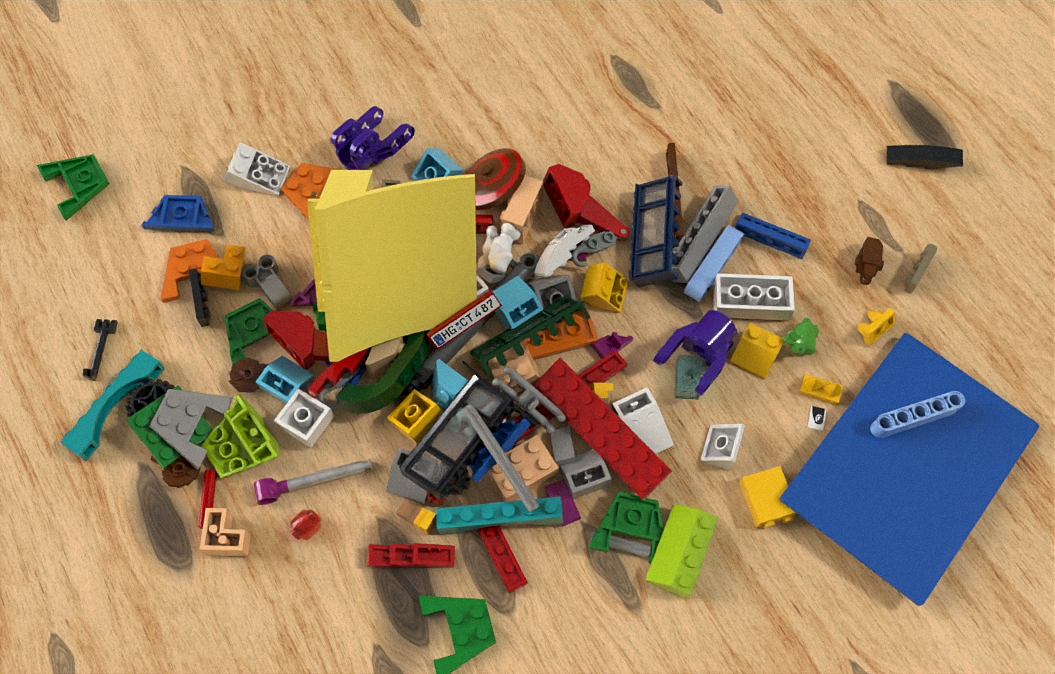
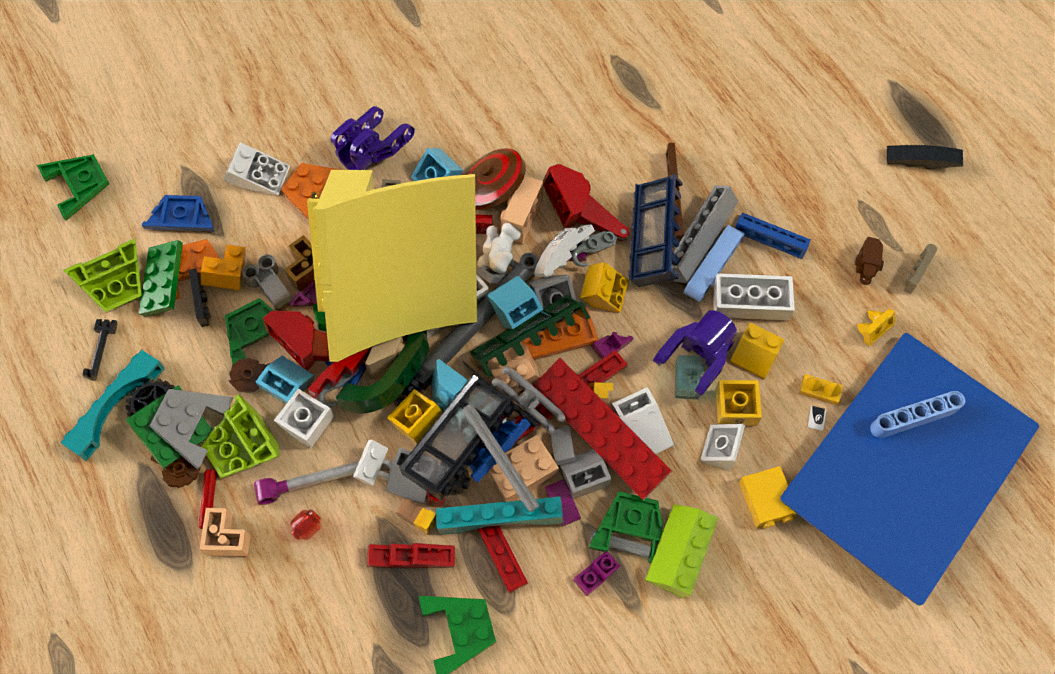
(110, 278): none -> lime wedge
(161, 278): none -> green plate
(301, 271): none -> pearl gold brick
(370, 463): none -> white hinge
(464, 319): tile -> none
(596, 573): none -> magenta slope
(738, 402): none -> yellow brick
(803, 338): bright green animal -> none

